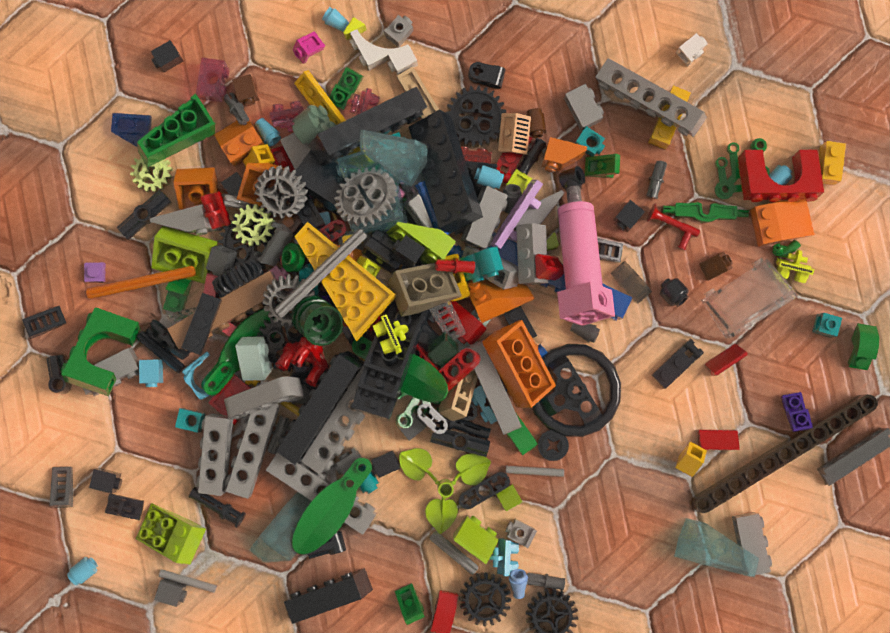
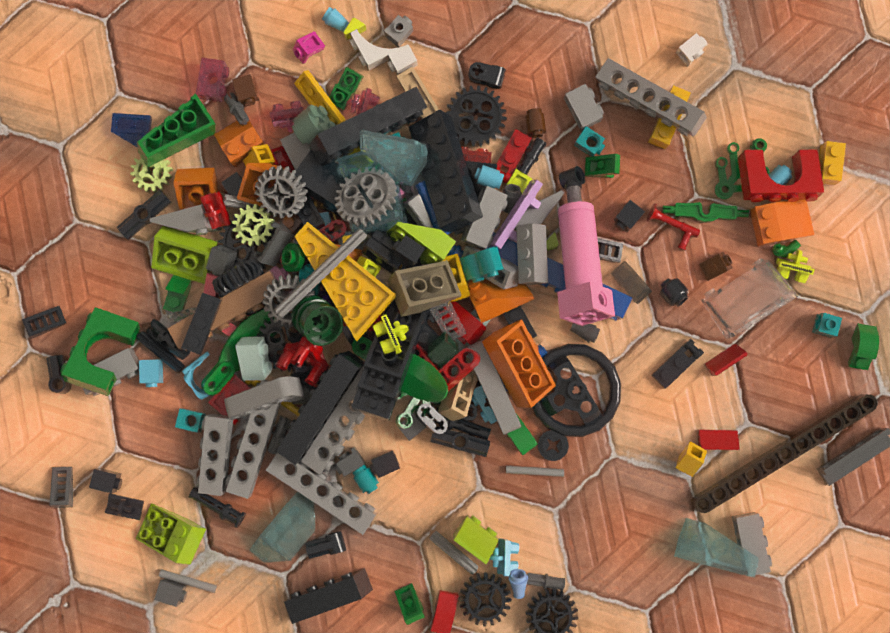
(82, 570): medium azure brick -> none
(94, 272): medium lavender plate -> none
(140, 282): orange axle -> none
(166, 56): black brick -> none
(268, 133): medium azure cone -> none
(329, 510): green plant -> none
(443, 512): lime plant -> none
(455, 266): red axle -> none
(485, 482): black beam -> none
(509, 498): lime slope -> none
(514, 133): light nougat panel -> none
(529, 532): light grey brick -> none
(548, 267): red slope -> none
(561, 154): orange slope -> none
(656, 179): dark grey axle -> none
(796, 412): dark purple slope -> none

